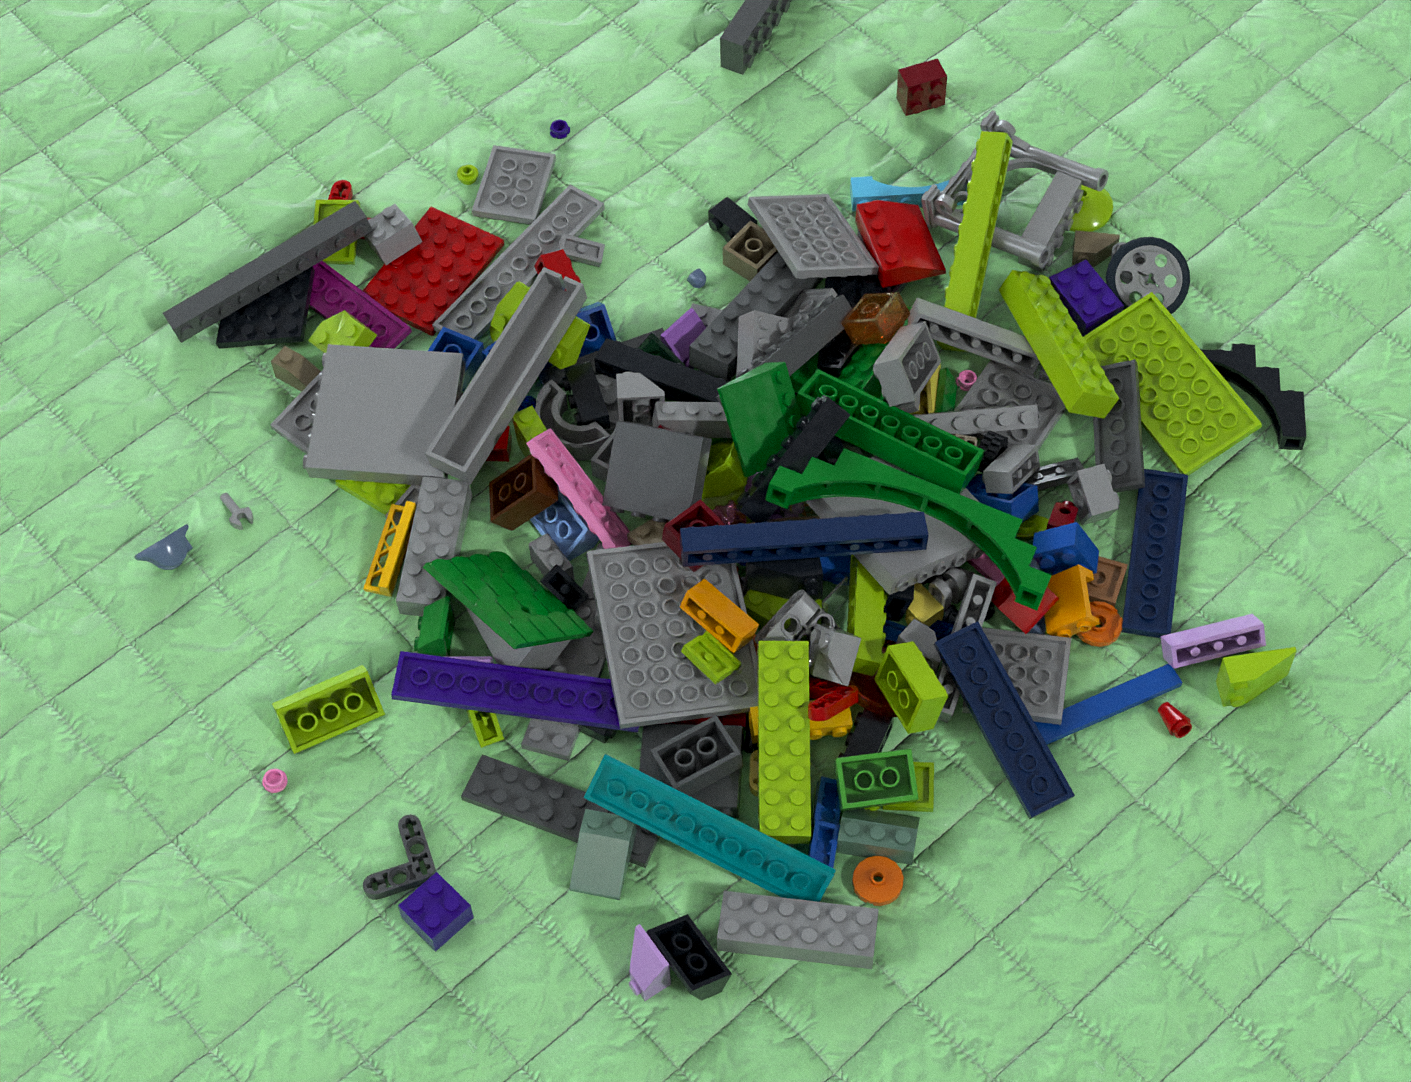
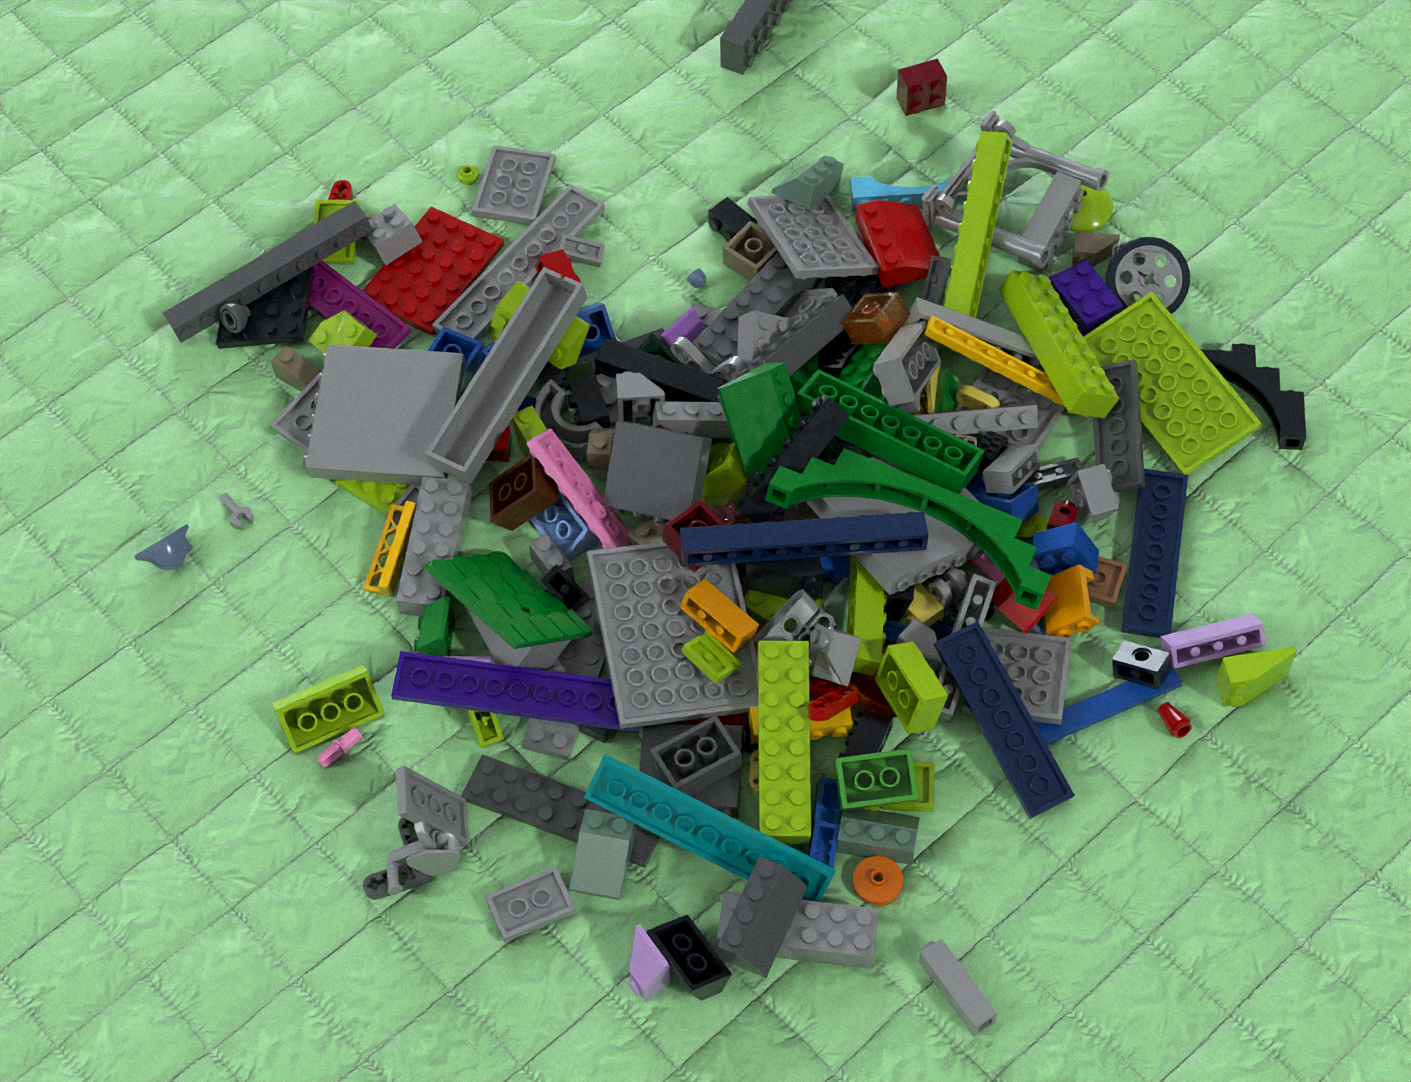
(234, 316): none -> dark grey brick
(274, 780): bright pink plate -> none
(339, 747): none -> bright pink axle
(436, 911): dark purple brick -> none
(439, 825): none -> light grey plate
(530, 904): none -> light grey plate
(559, 129): dark purple plate -> none
(600, 448): none -> dark tan slope
(690, 355): none -> light grey beam
(761, 918): none -> dark grey slope
(811, 182): none -> sand green slope
(937, 279): none -> dark grey plate
(957, 987): none -> light grey brick
(966, 376): bright pink plate -> none
(975, 398): none -> light yellow beam
(992, 358): none -> yellow plate
(1110, 625): orange plate -> none
(1141, 664): none -> black brick

